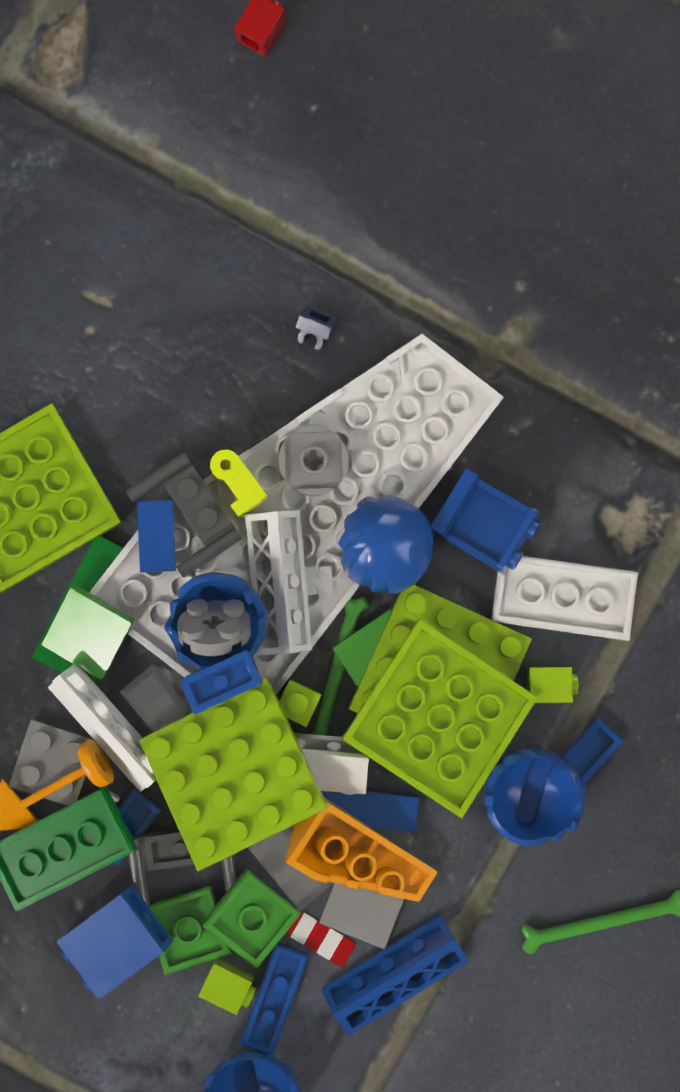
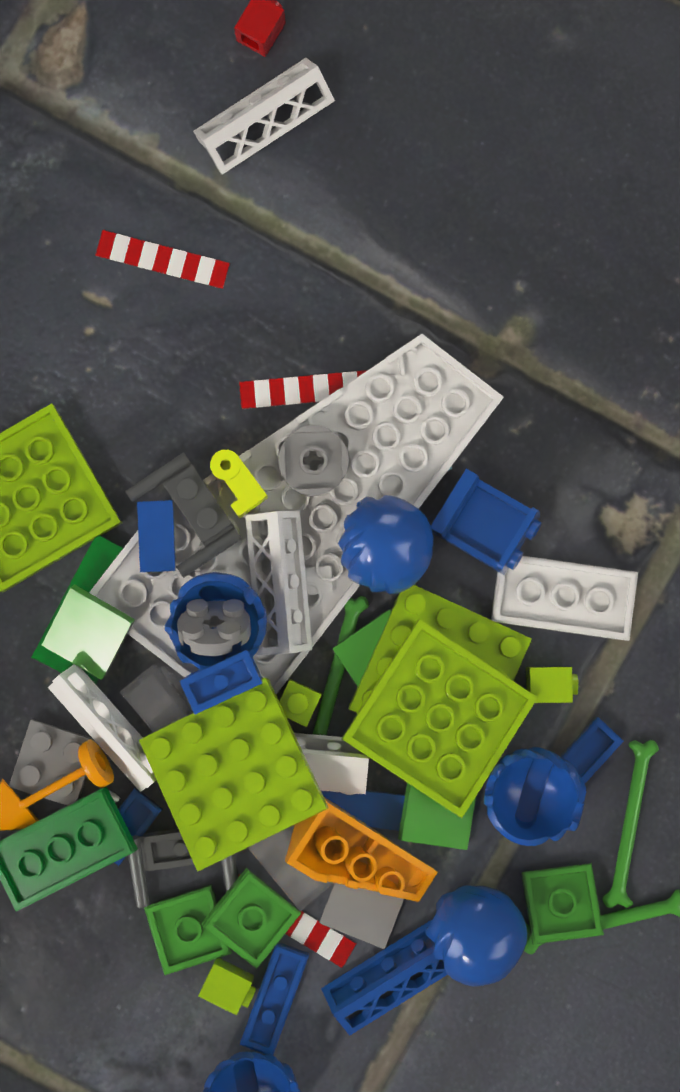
(115, 942): blue panel -> none
(162, 259): none -> sticker
(259, 104): none -> white fence
(293, 389): none -> sticker
(316, 323): tile -> none
(431, 823): none -> bright green tile
(477, 934): none -> blue piece
(562, 904): none -> bright green tile
(618, 892): none -> bright green piece

